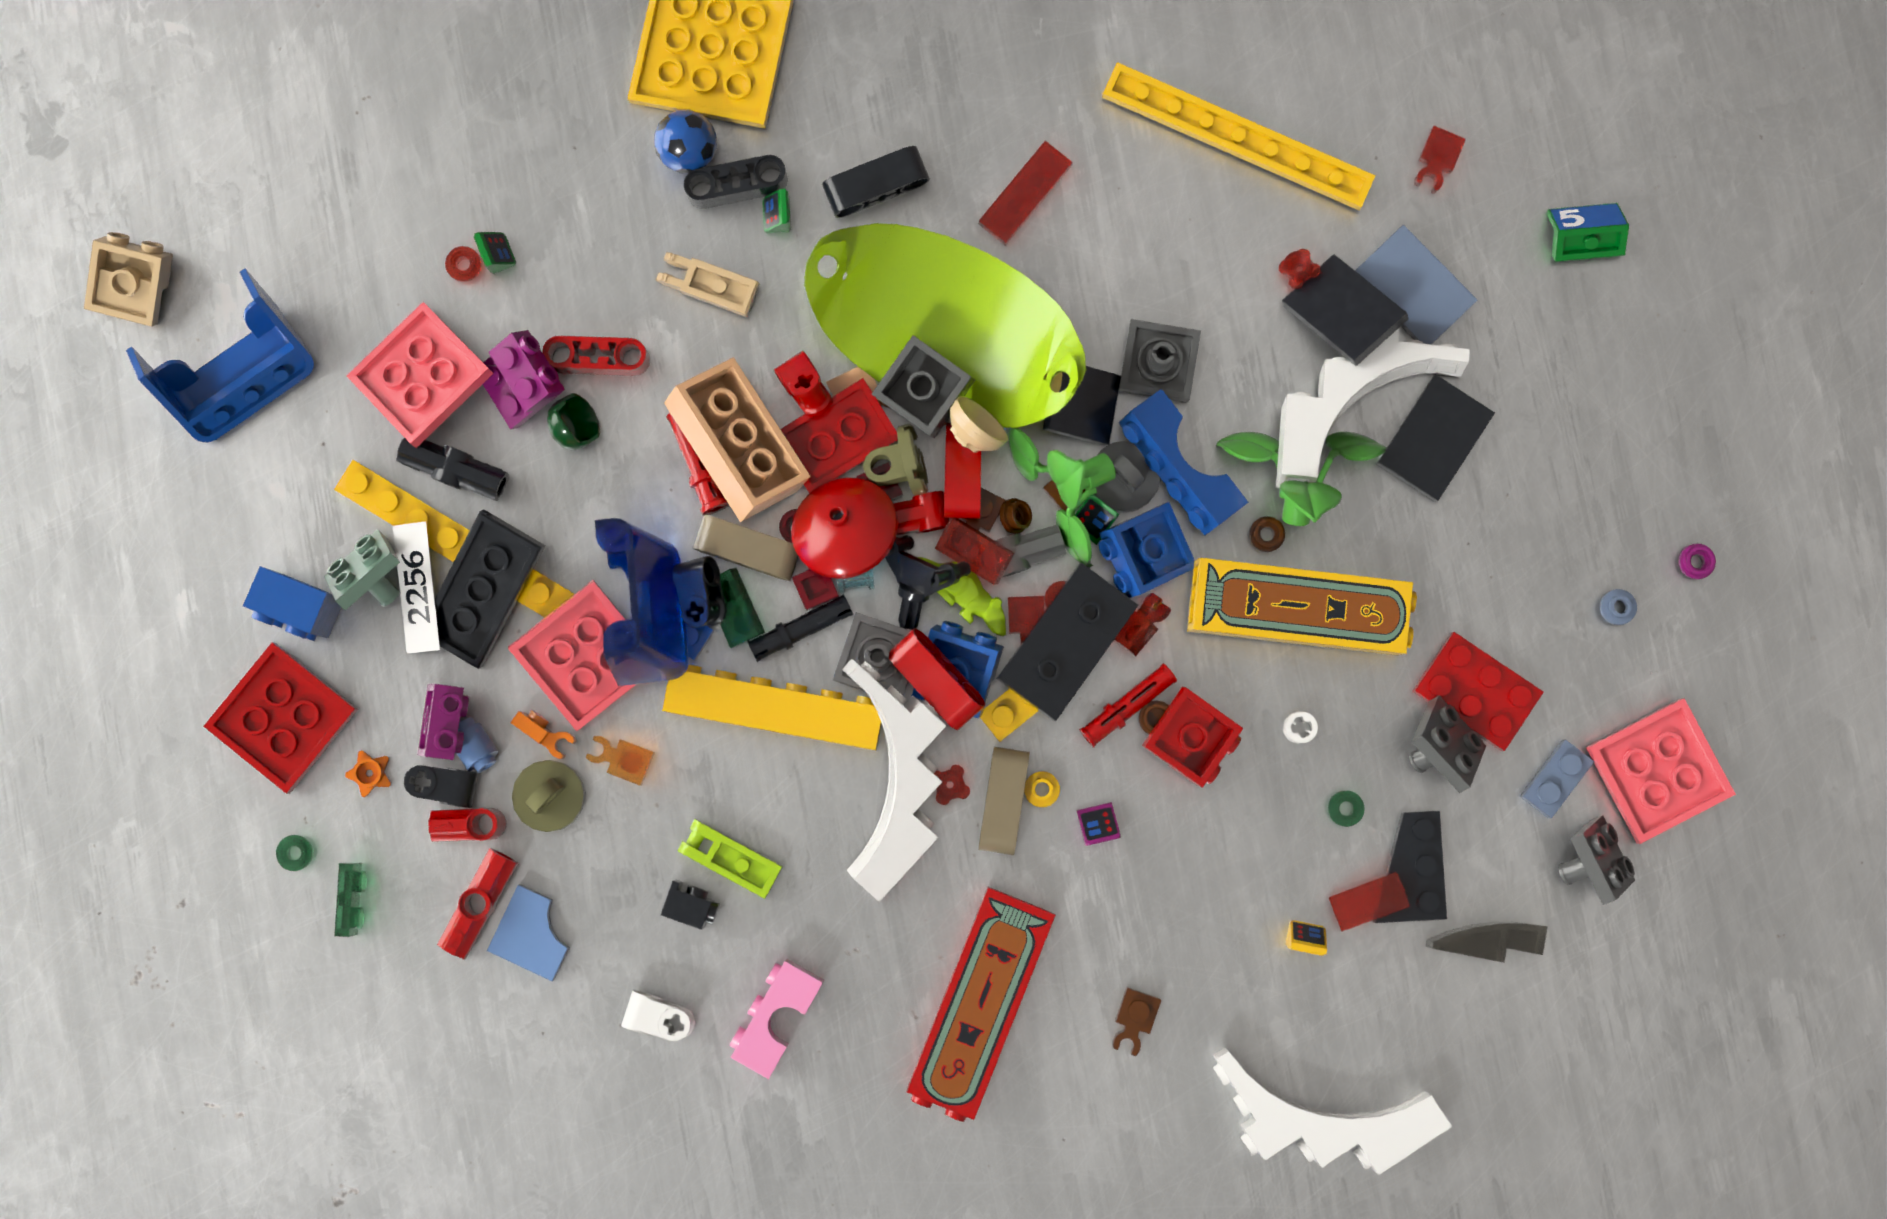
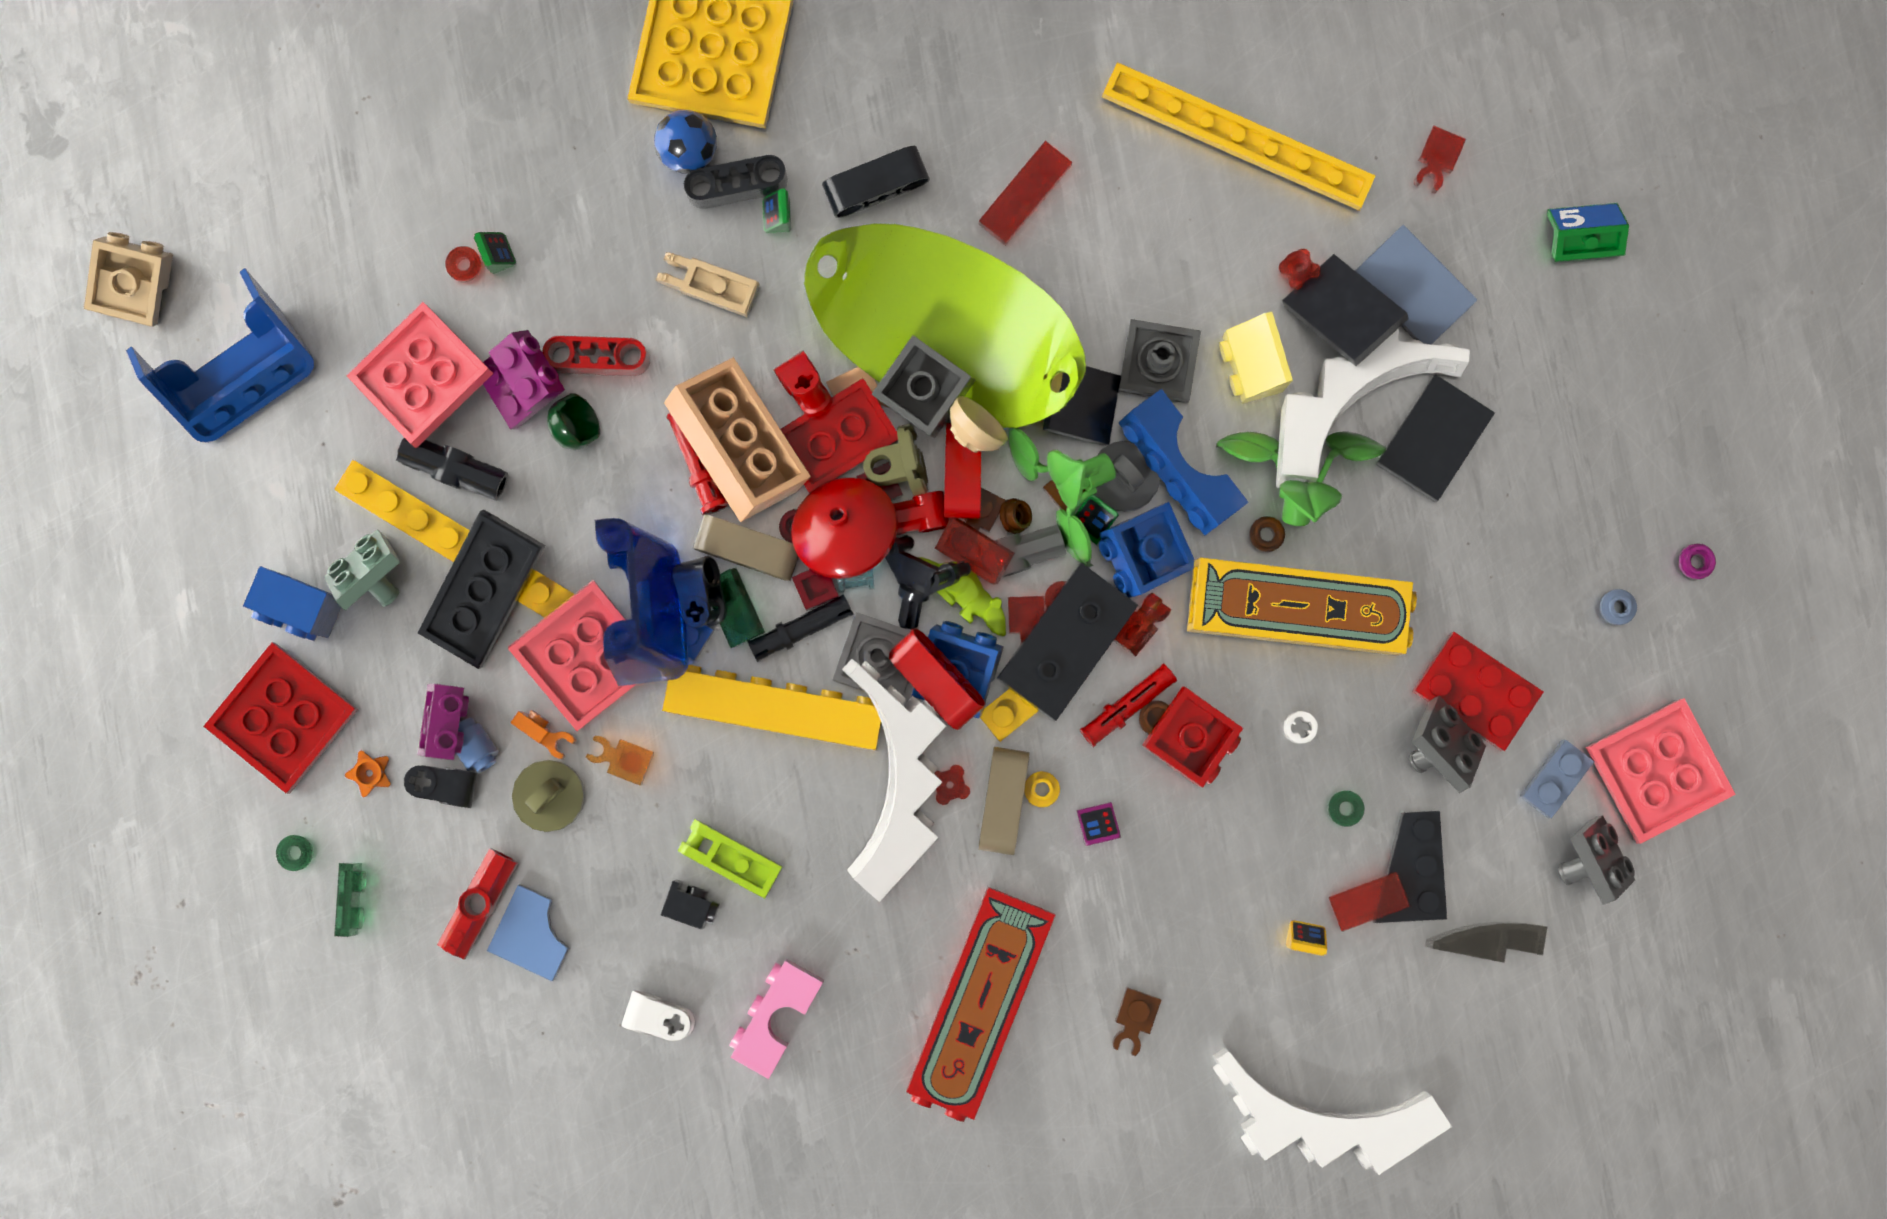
(416, 587): white sticker -> none
(464, 824): red piece -> none
(1256, 359): none -> light yellow slope

